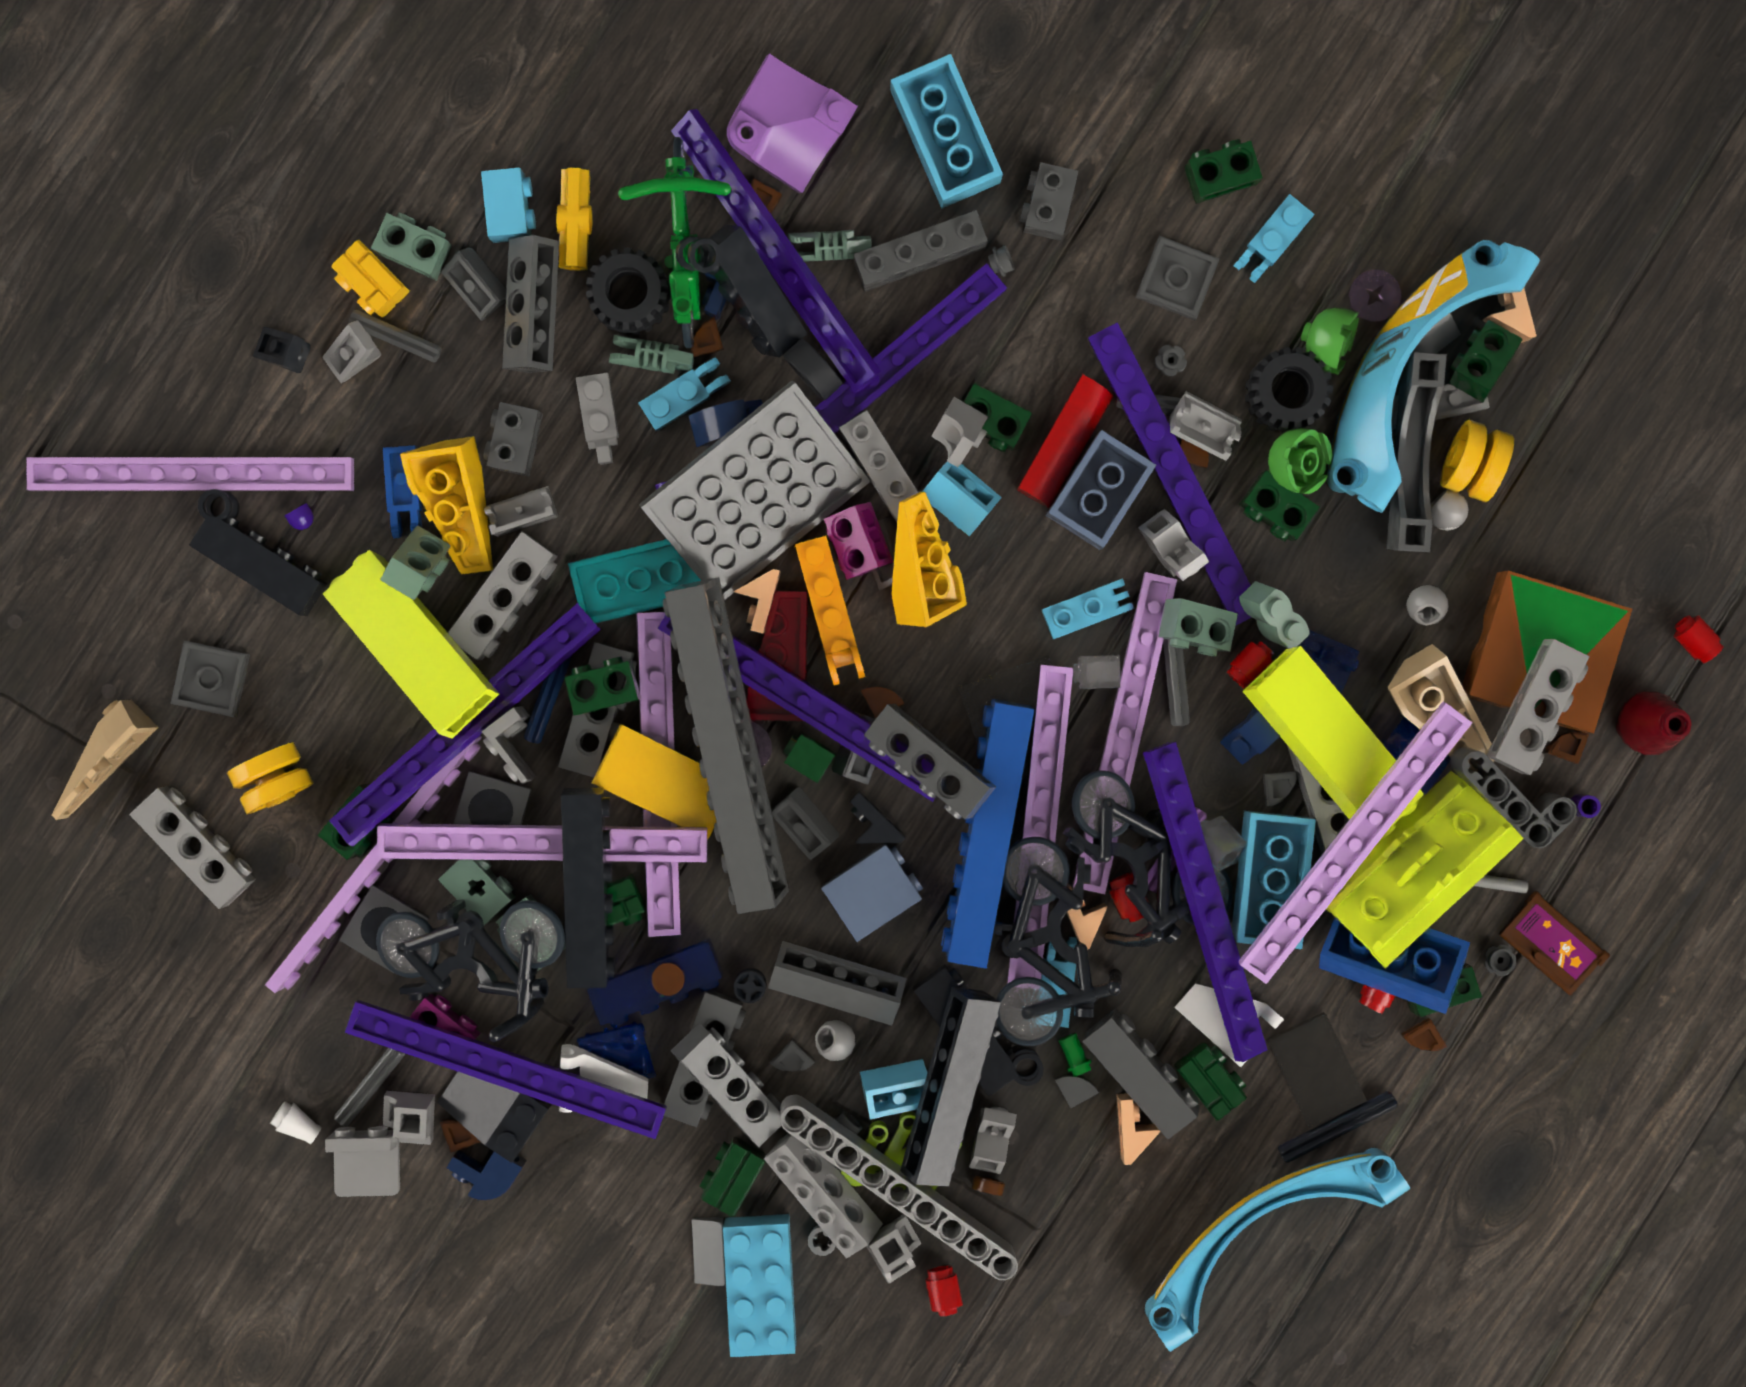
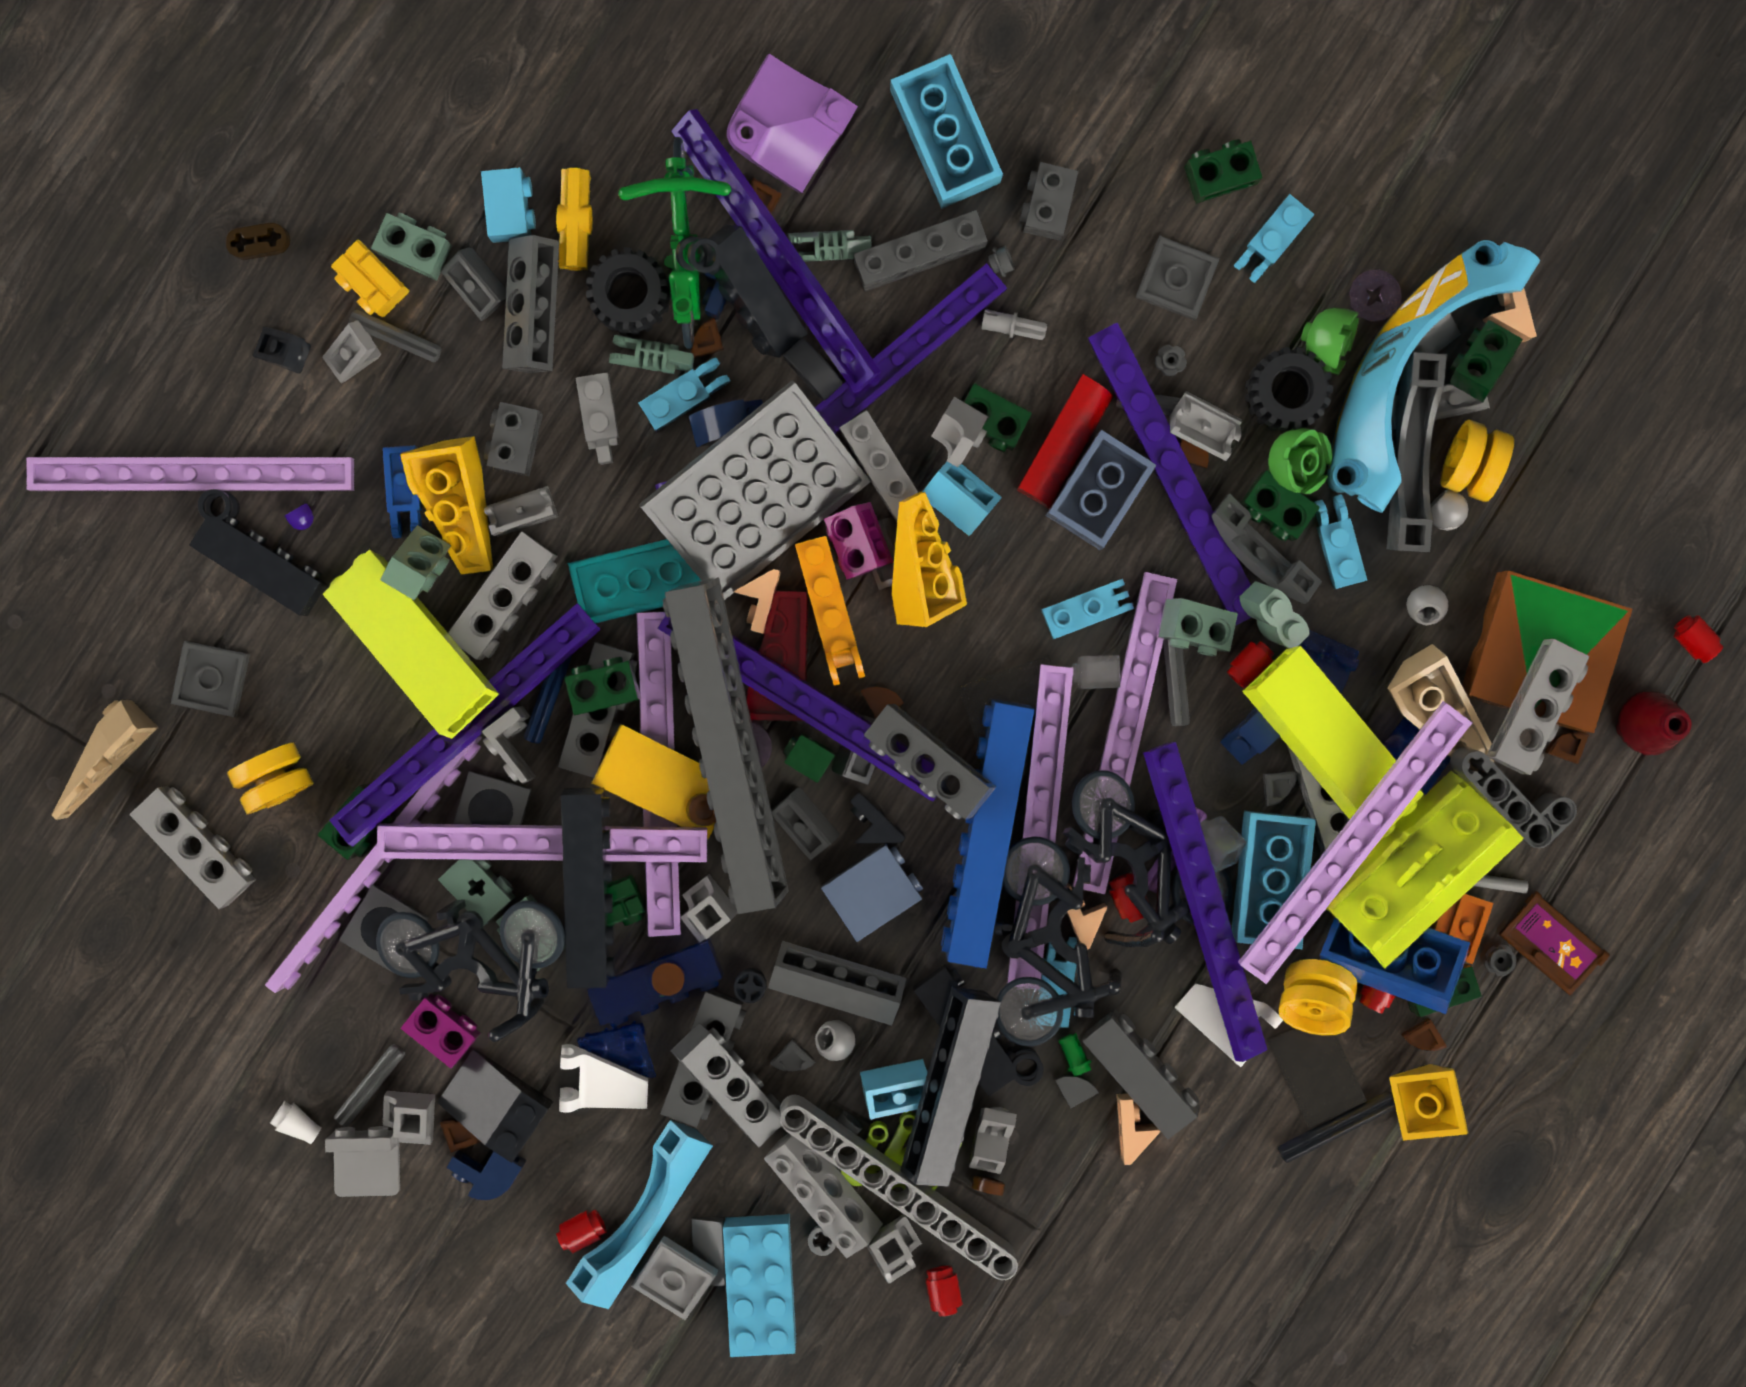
(256, 234): none -> dark brown beam
(505, 1069): dark purple plate -> none
(581, 1231): none -> red brick
(607, 1268): none -> medium azure arch
(674, 1278): none -> light grey tile
(699, 811): none -> reddish brown tile
(708, 908): none -> light grey brick
(733, 1176): dark green brick -> none
(1013, 325): none -> light grey axle
(1172, 545): light grey brick -> none
(1211, 1081): dark green brick -> none
(1259, 555): none -> dark grey slope
(1318, 997): none -> yellow wheel
(1338, 1177): medium azure panel -> none
(1340, 545): none -> medium azure hinge
(1428, 1103): none -> yellow slope
(1466, 921): none -> orange plate
(1593, 805): dark purple hinge -> none

